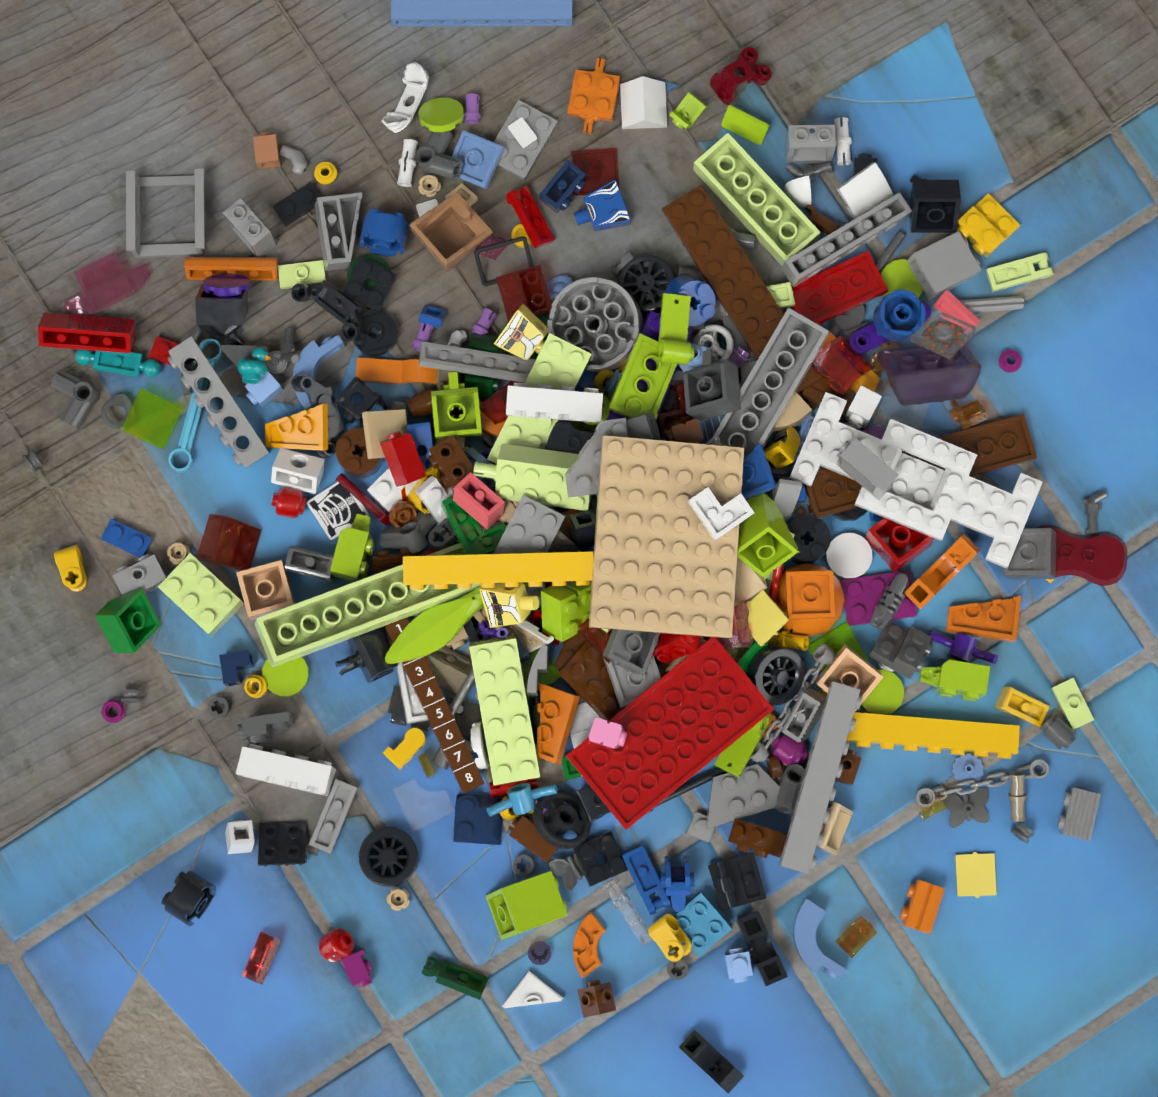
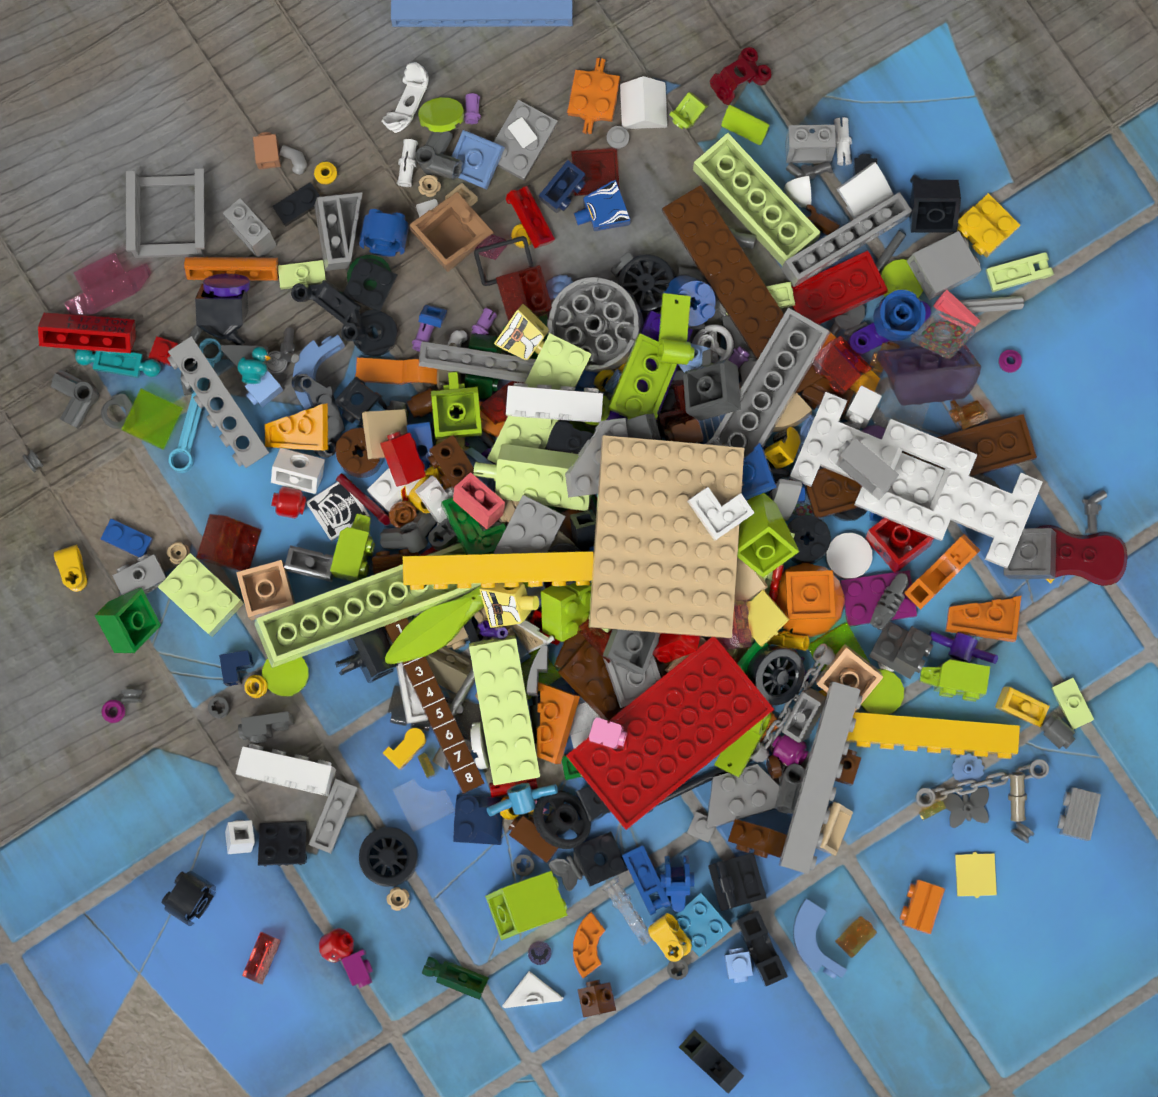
(617, 137): none -> light grey plate

